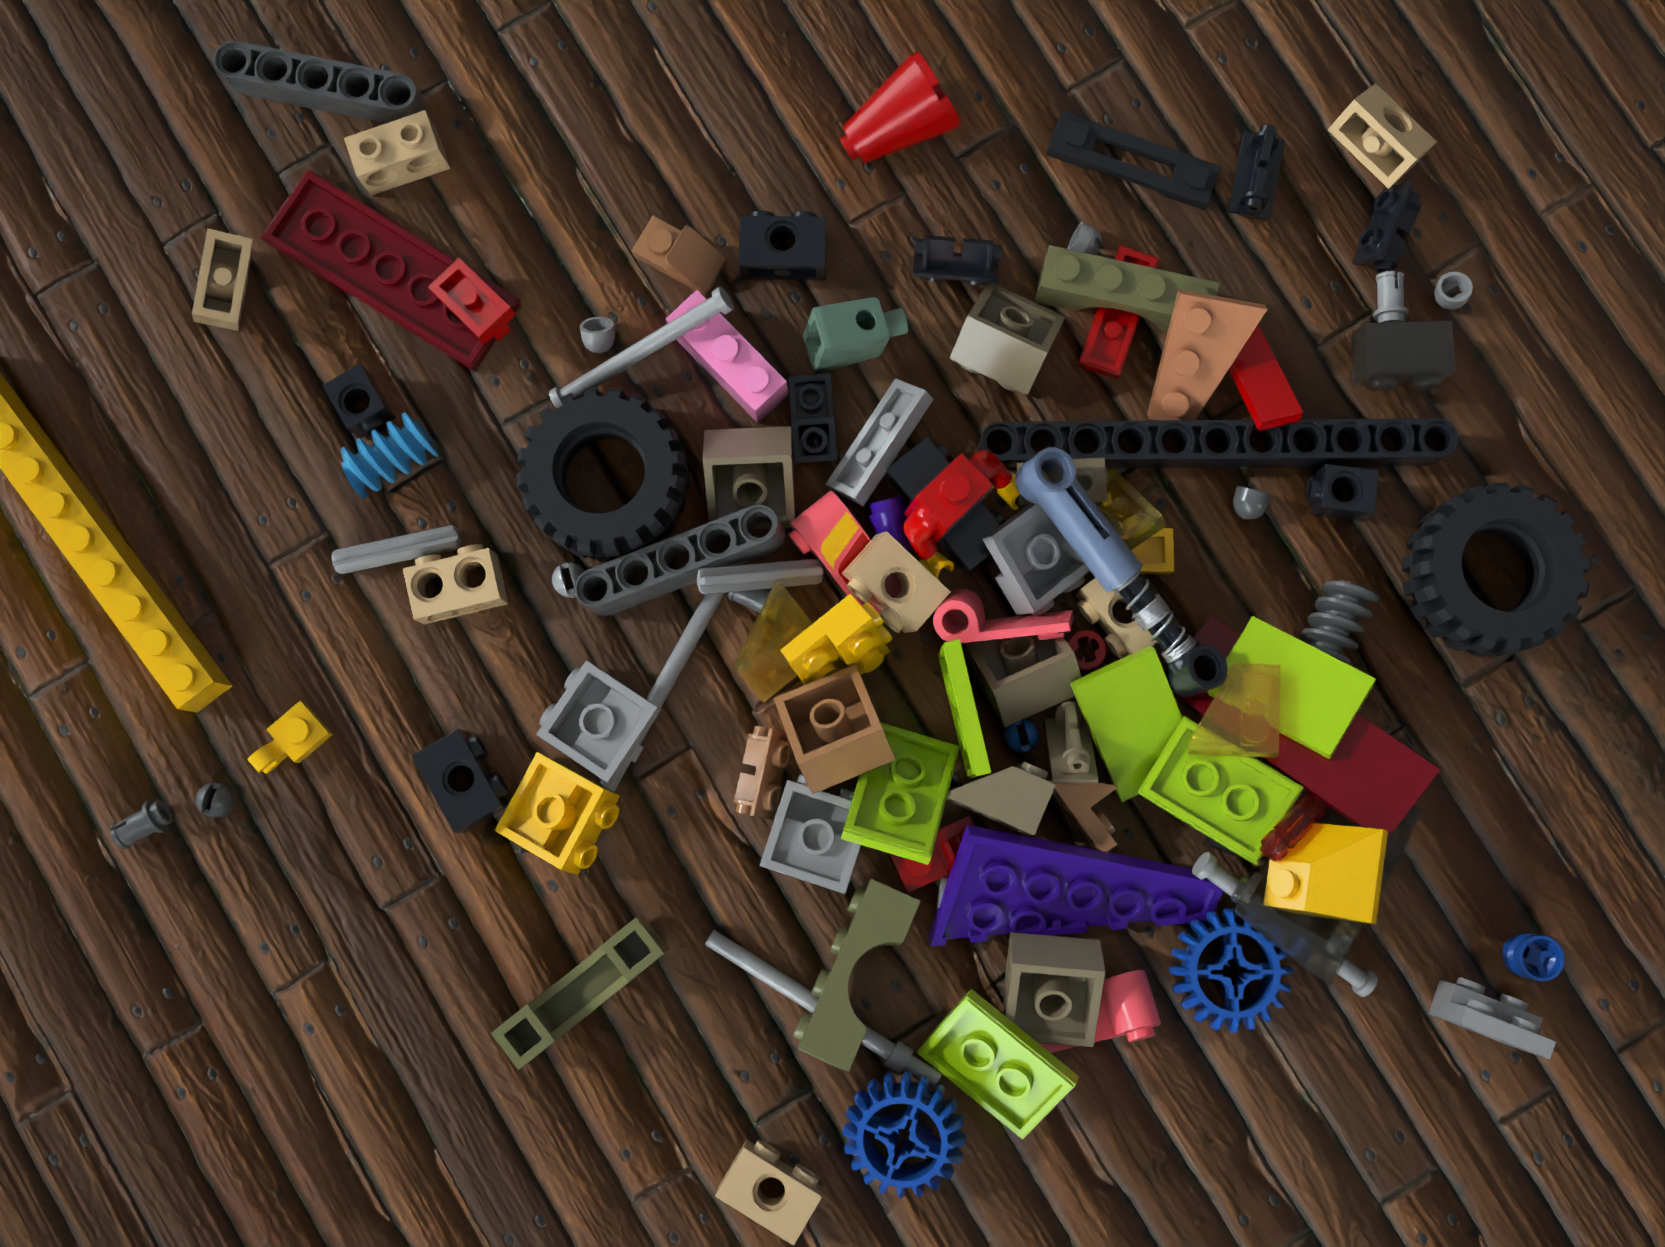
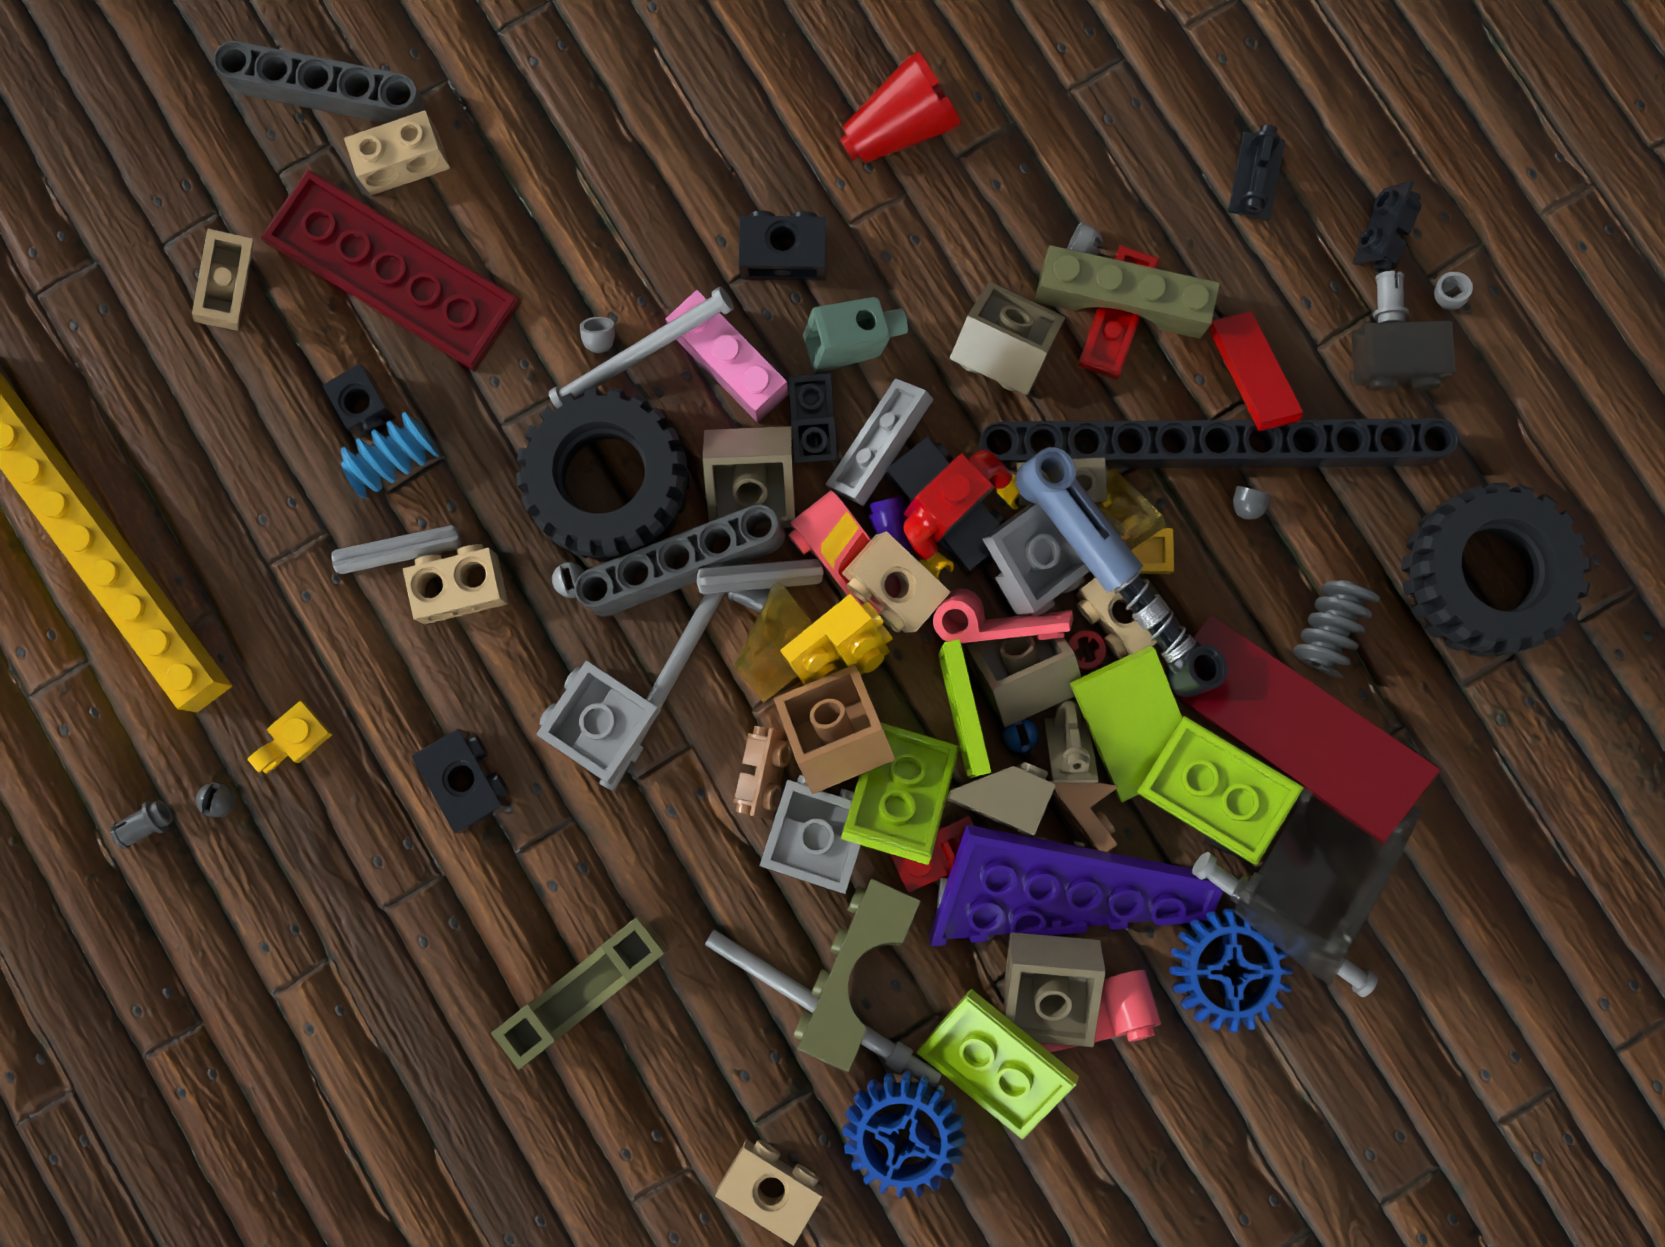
(473, 302): red plate -> none
(558, 815): yellow plate -> none
(680, 254): medium nougat slope -> none
(975, 265): black hinge -> none
(1192, 177): black container -> none
(1198, 351): nougat wing -> none
(1242, 715): clear yellow wing -> none
(1292, 827): clear red axle -> none
(1315, 689): lime tile -> none
(1330, 874): yellow slope -> none
(1360, 487): black brick -> none
(1381, 135): tan brick -> none
(1499, 1020): light grey plate -> none
(1543, 955): blue wheel -> none

